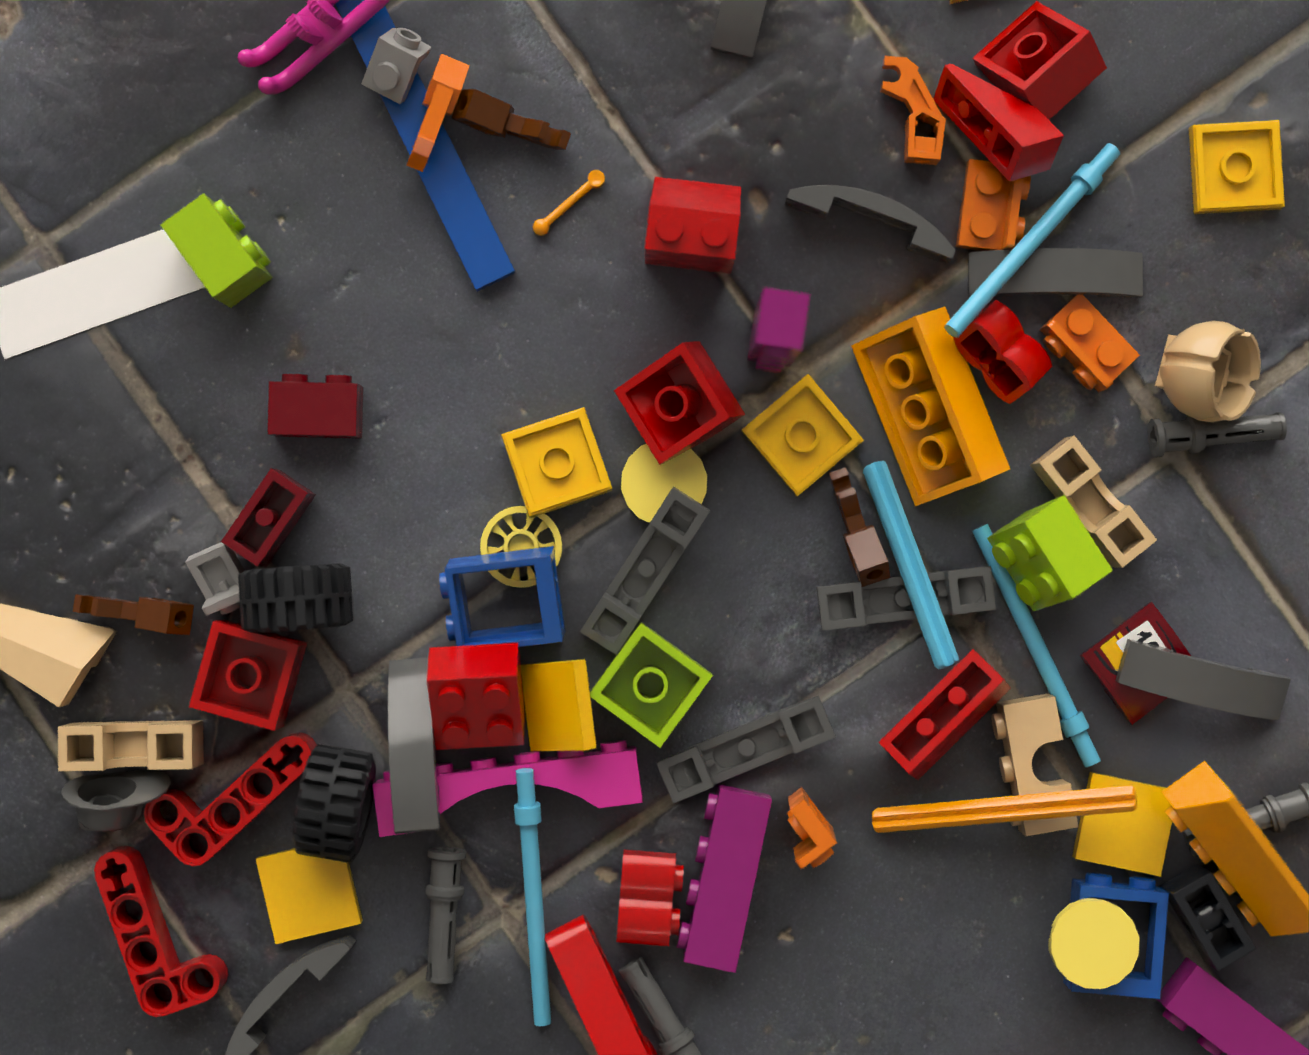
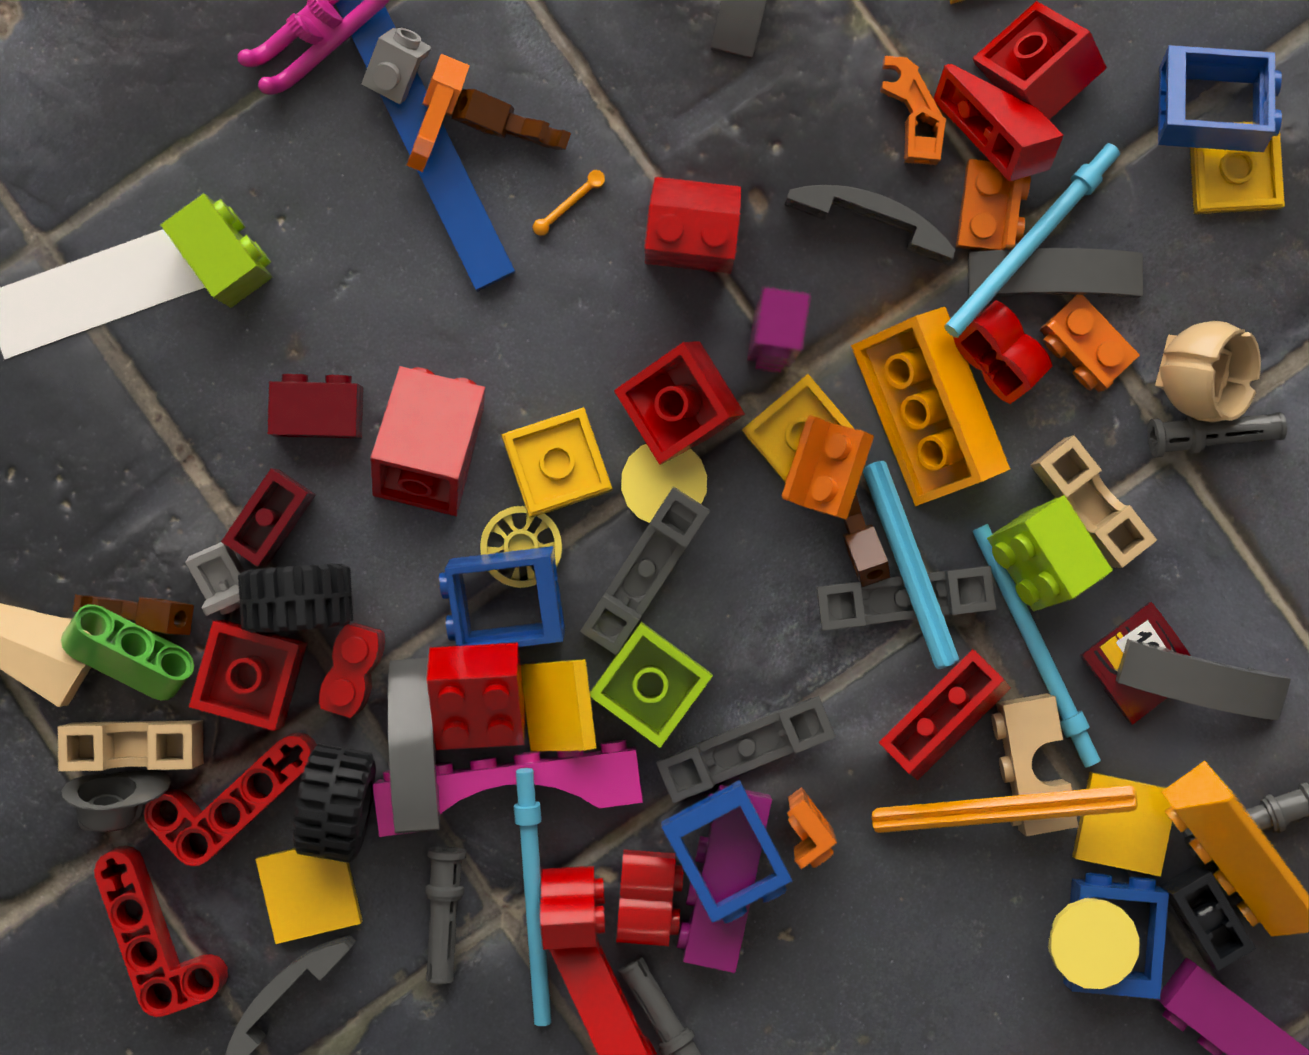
(106, 652): none -> bright green beam
(350, 680): none -> red brick
(427, 440): none -> slope
(570, 907): none -> red brick
(705, 812): none -> blue window
(827, 467): none -> orange bracket
(1218, 65): none -> blue window

